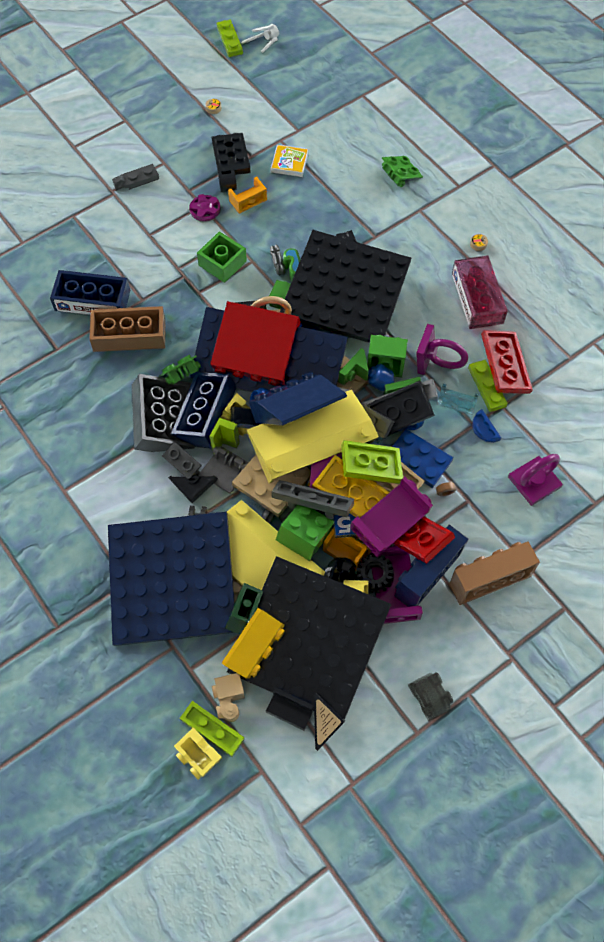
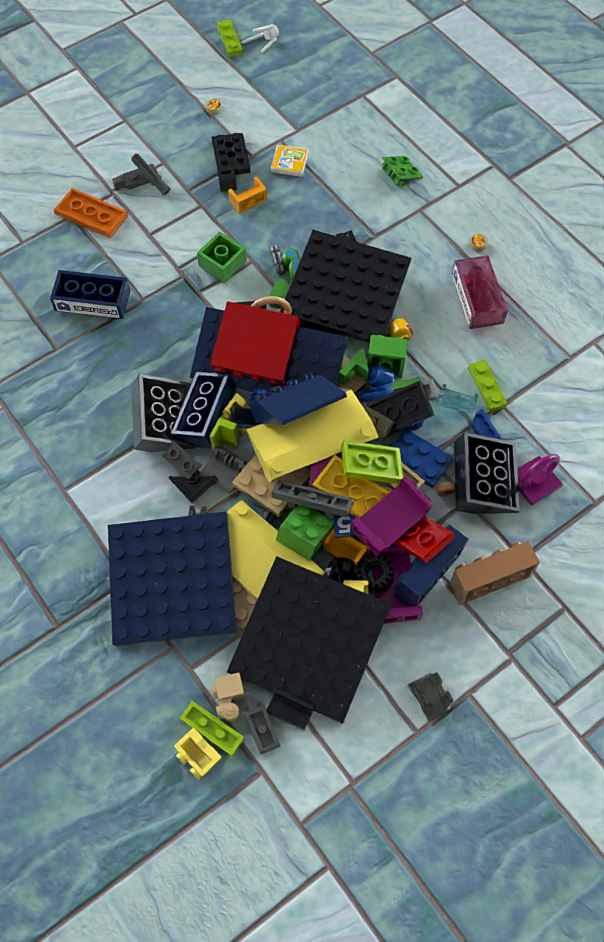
(91, 213): none -> orange tile
(127, 329): medium nougat brick -> none
(150, 174): none -> dark grey axle
(186, 362): bright green hinge -> none
(204, 205): magenta wheel -> none
(244, 608): dark green brick -> none
(254, 644): yellow slope -> none
(260, 725): none -> dark grey hinge
(326, 721): tile -> none
(375, 393): none -> blue tile
(400, 328): none -> yellow head
(428, 349): magenta tile -> none
(486, 475): none -> black slope
(506, 362): red tile -> none

